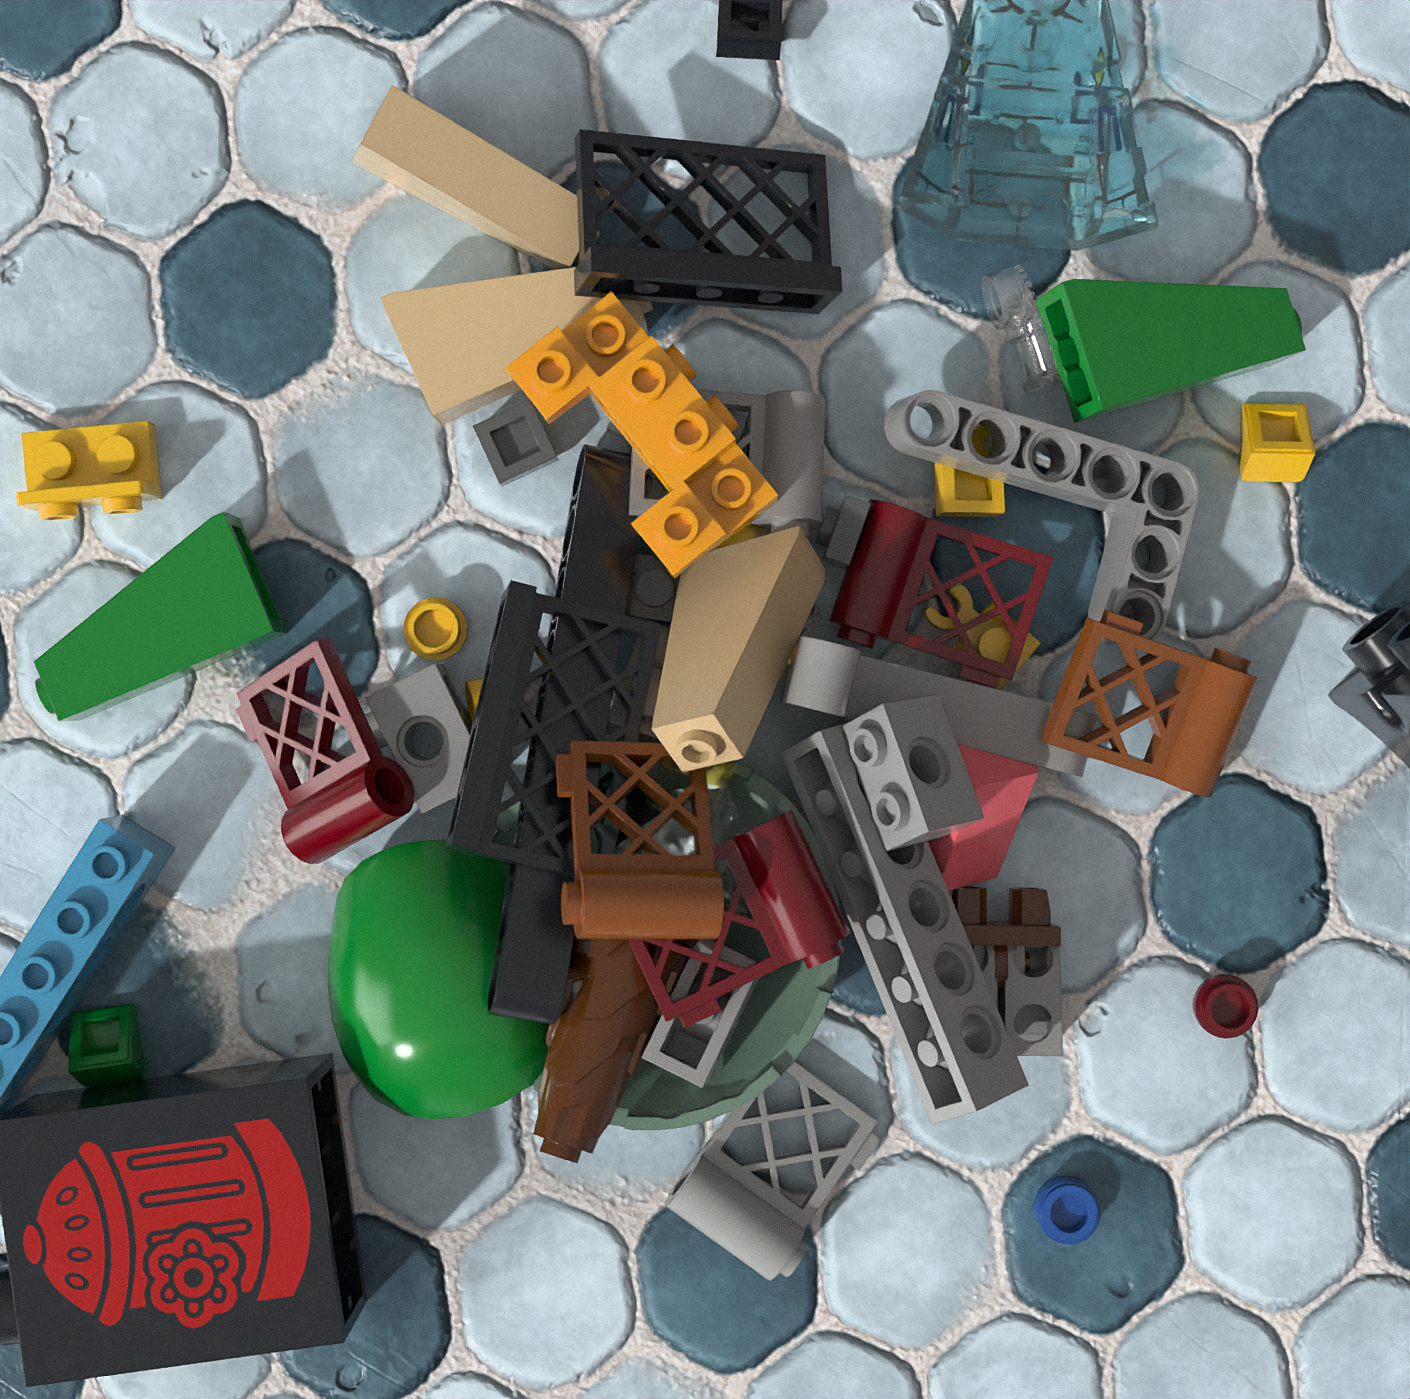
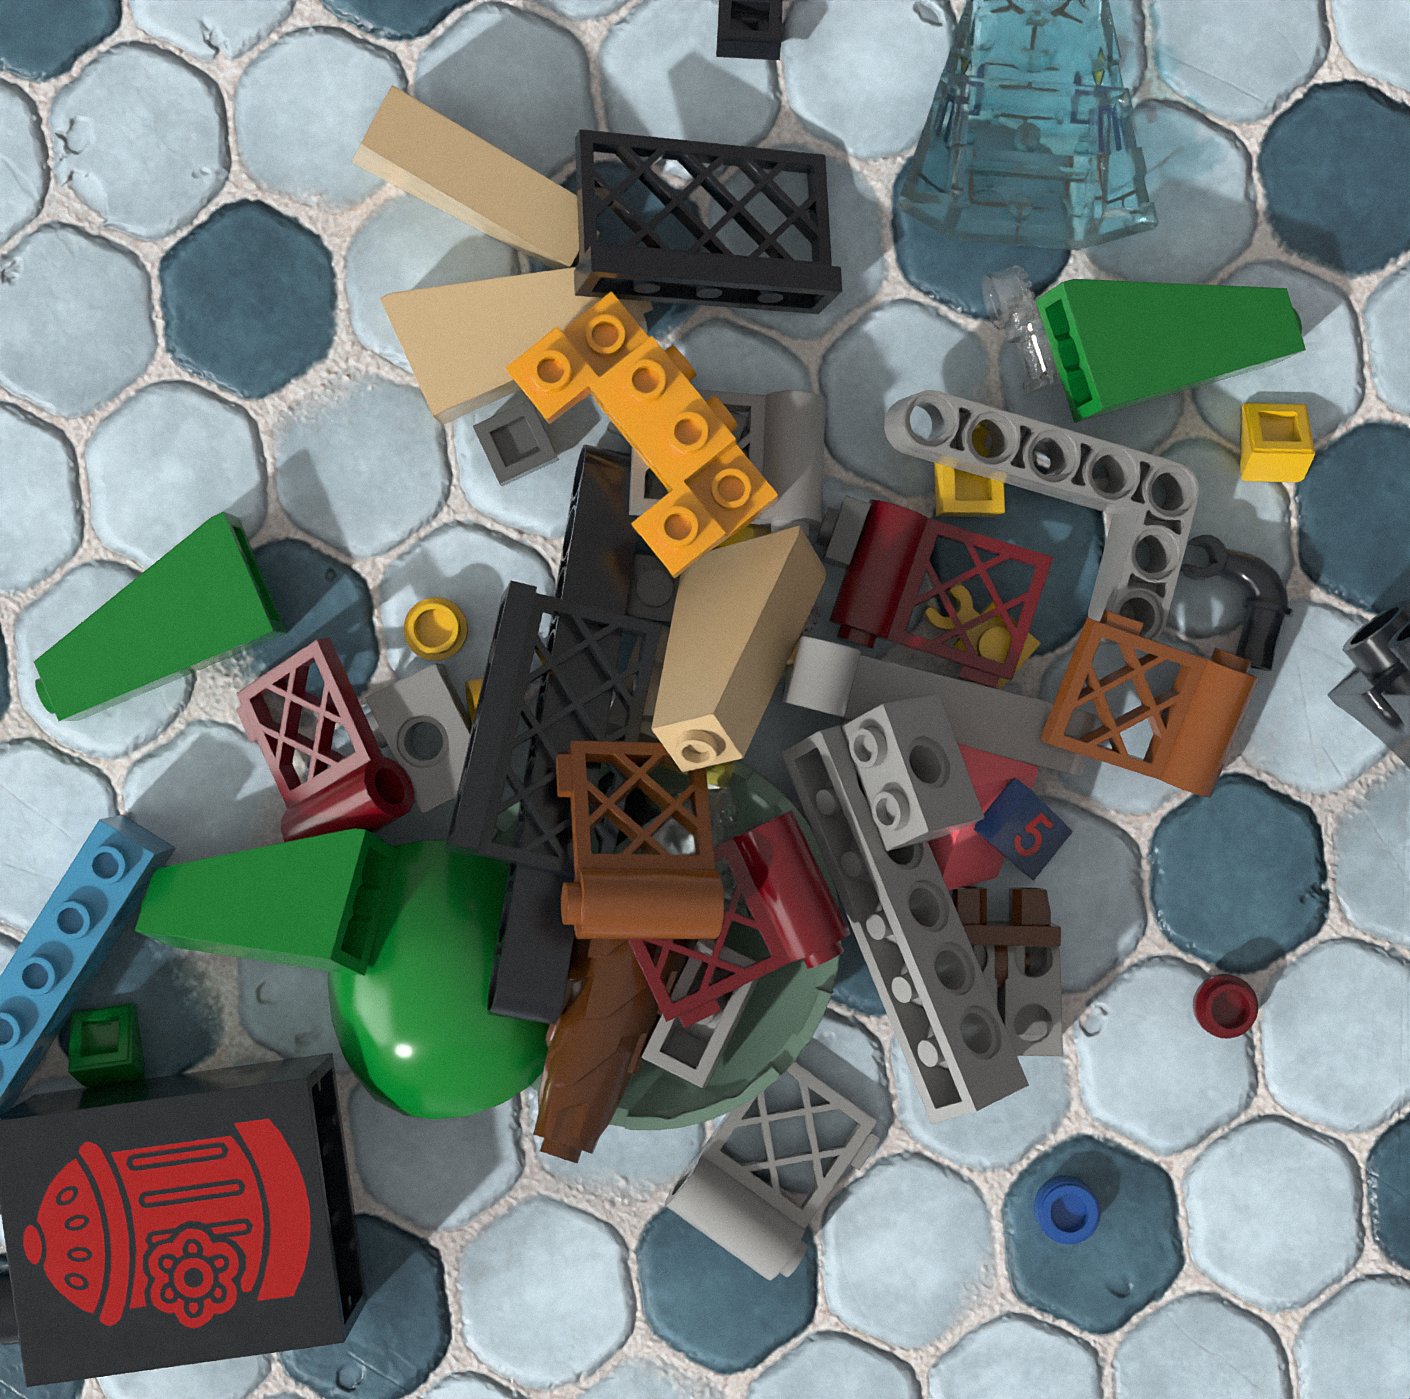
(90, 468): yellow bracket -> none
(277, 903): none -> green slope
(1023, 828): none -> dark blue tile
(1264, 601): none -> black piece

